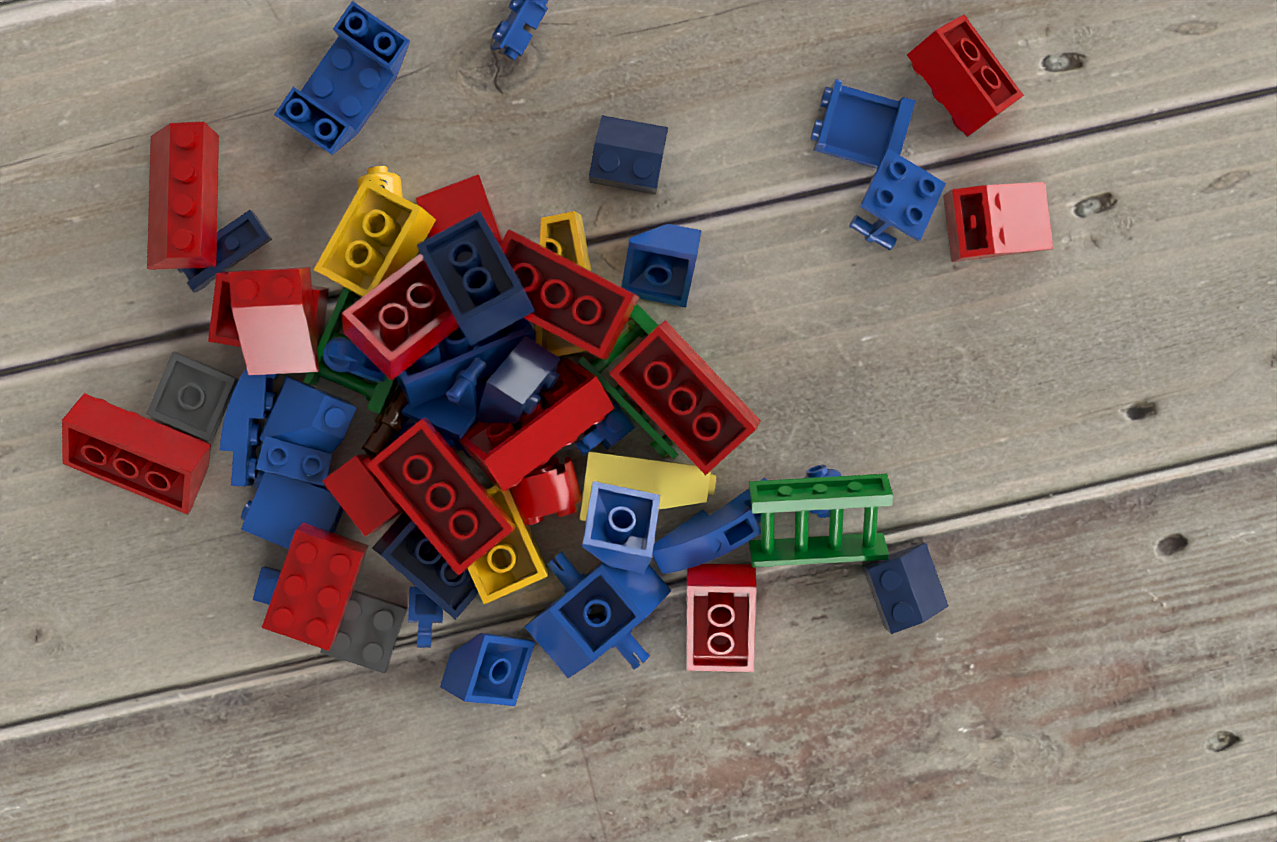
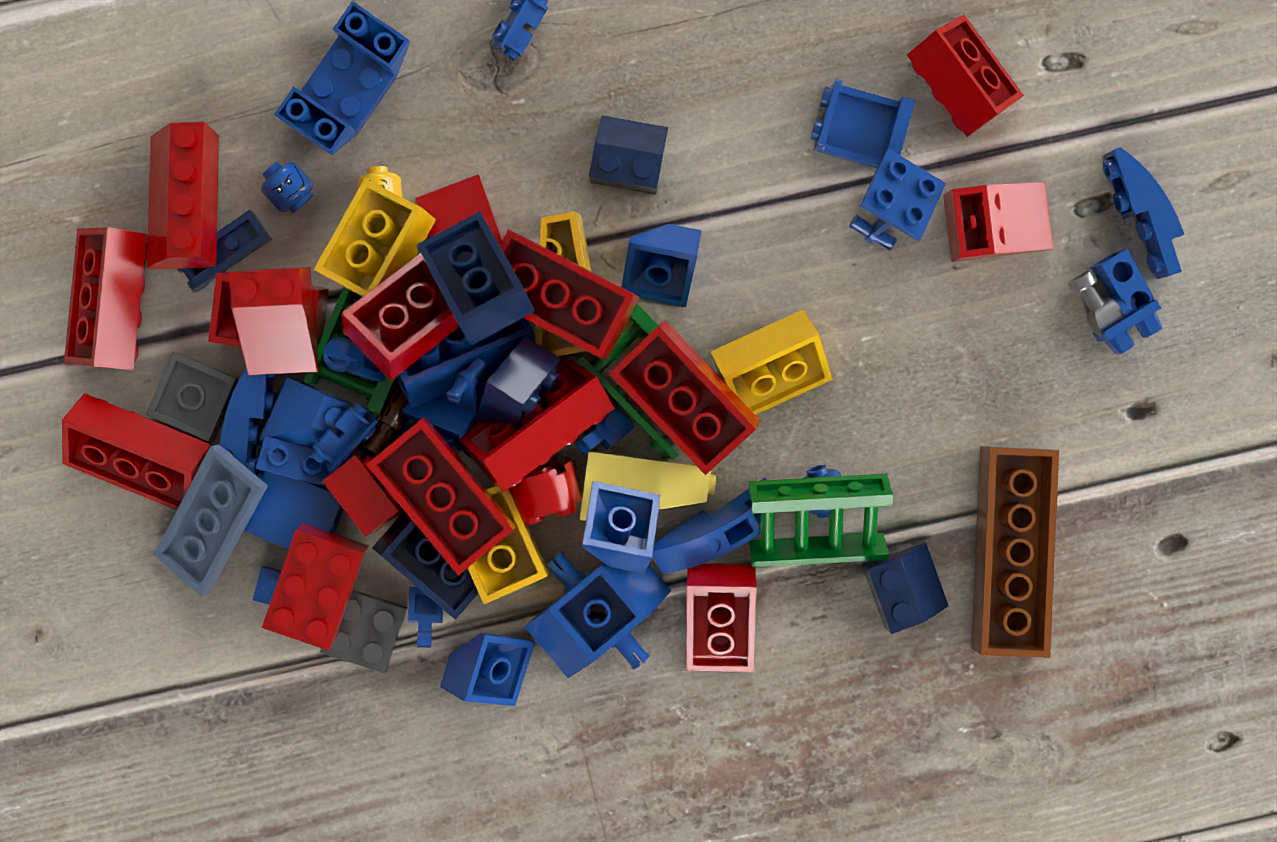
(106, 298): none -> red slope
(210, 520): none -> sand blue plate
(286, 186): none -> blue head
(355, 429): none -> blue hinge
(774, 362): none -> yellow slope
(1015, 551): none -> dark orange brick
(1127, 305): none -> blue hips
(1143, 197): none -> blue slope

